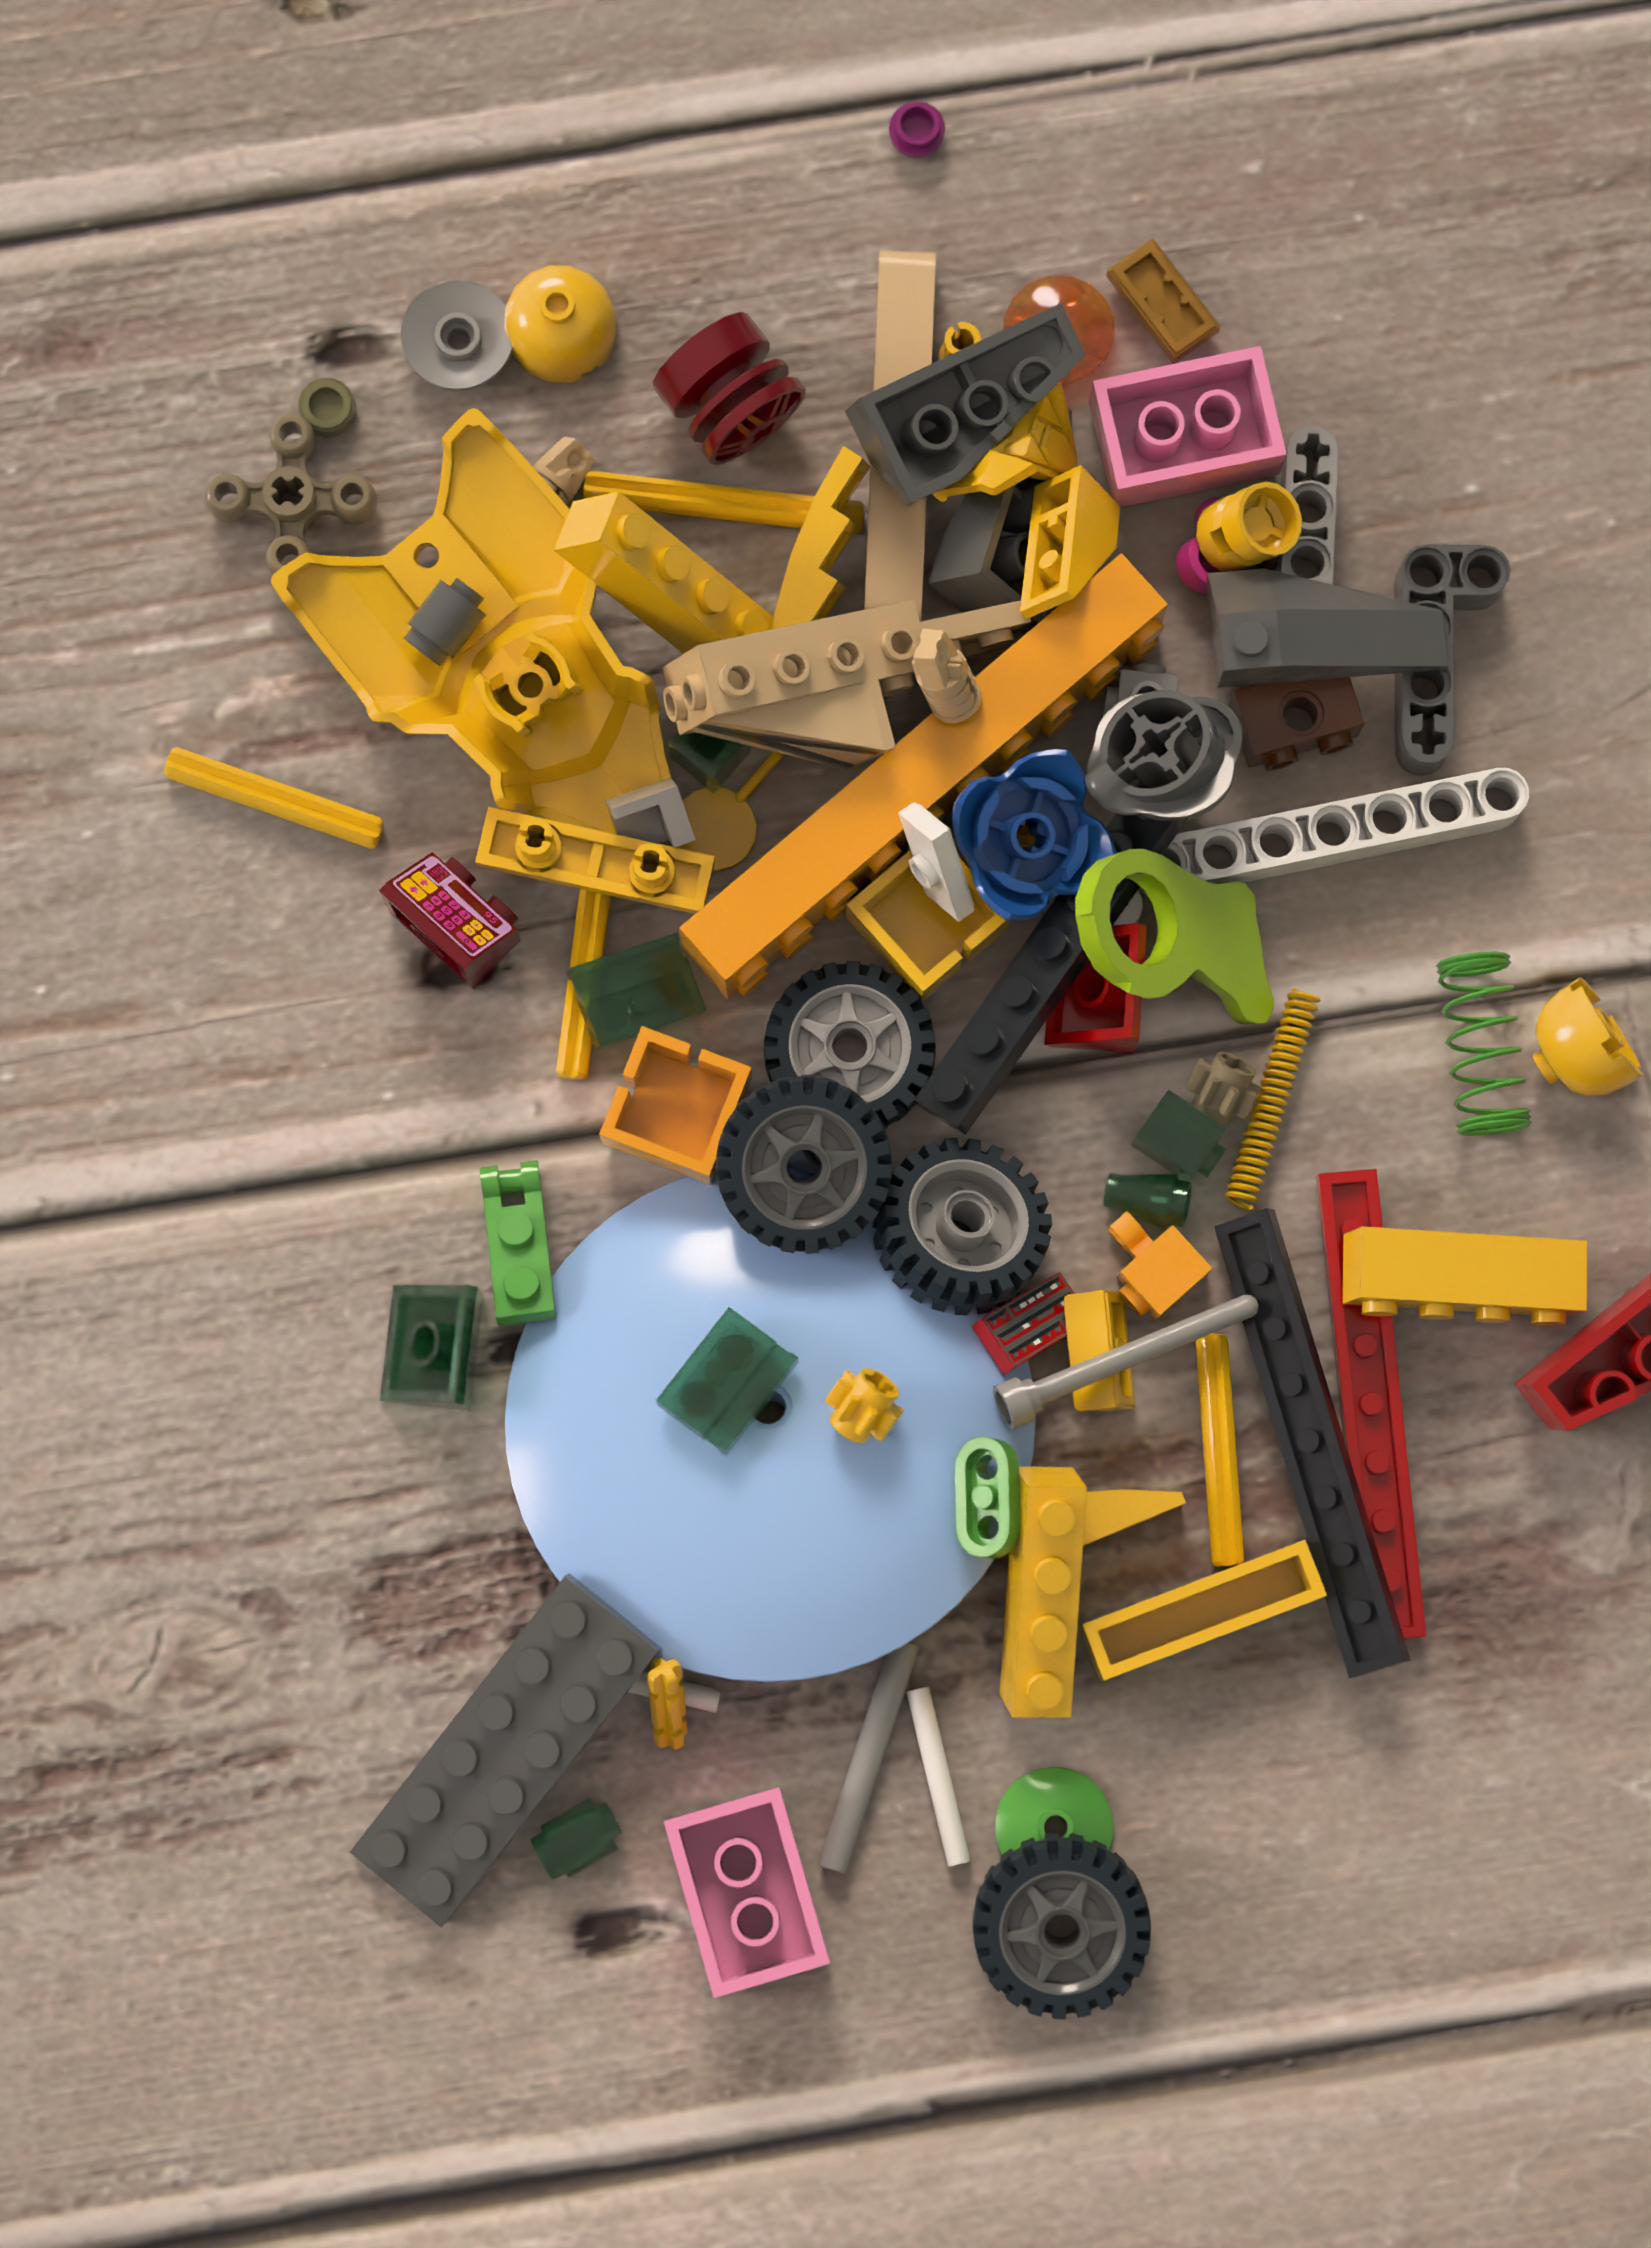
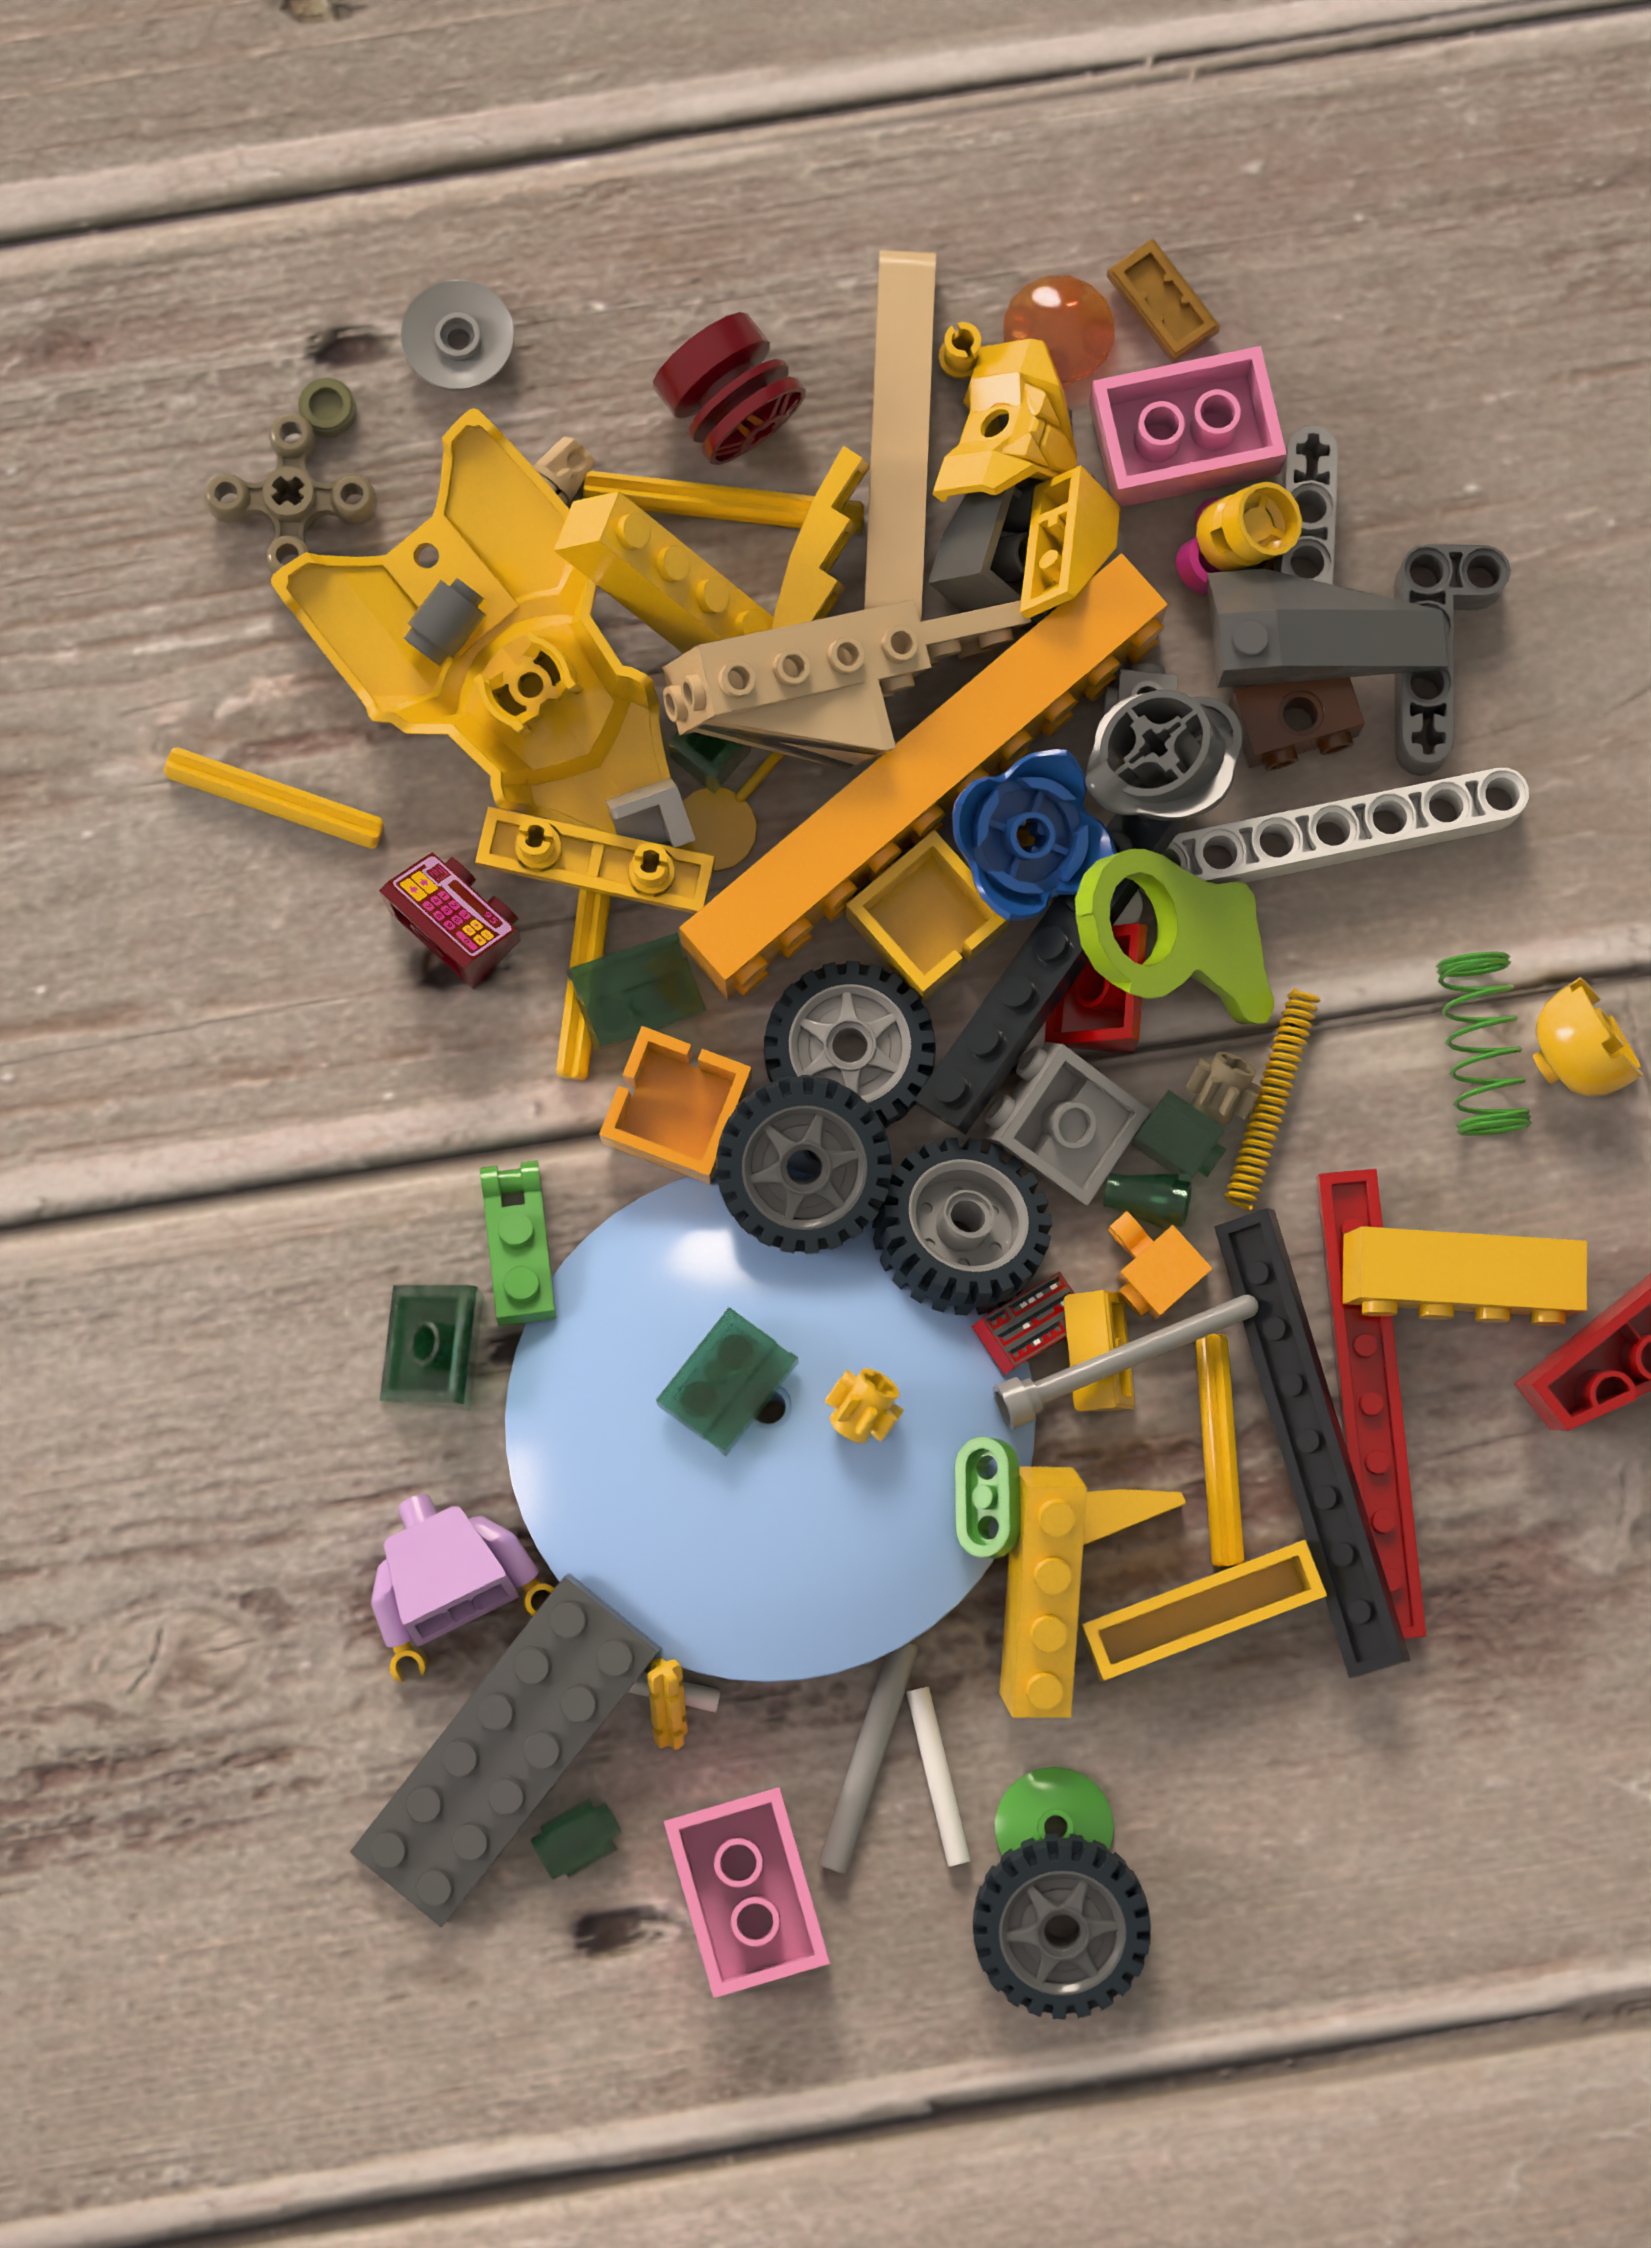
(444, 1576): none -> lavender torso
(560, 323): yellow cylinder -> none
(917, 129): magenta plate -> none
(936, 861): white plate -> none
(945, 678): tan hinge -> none
(952, 412): dark grey wedge -> none
(1064, 1121): none -> light grey plate

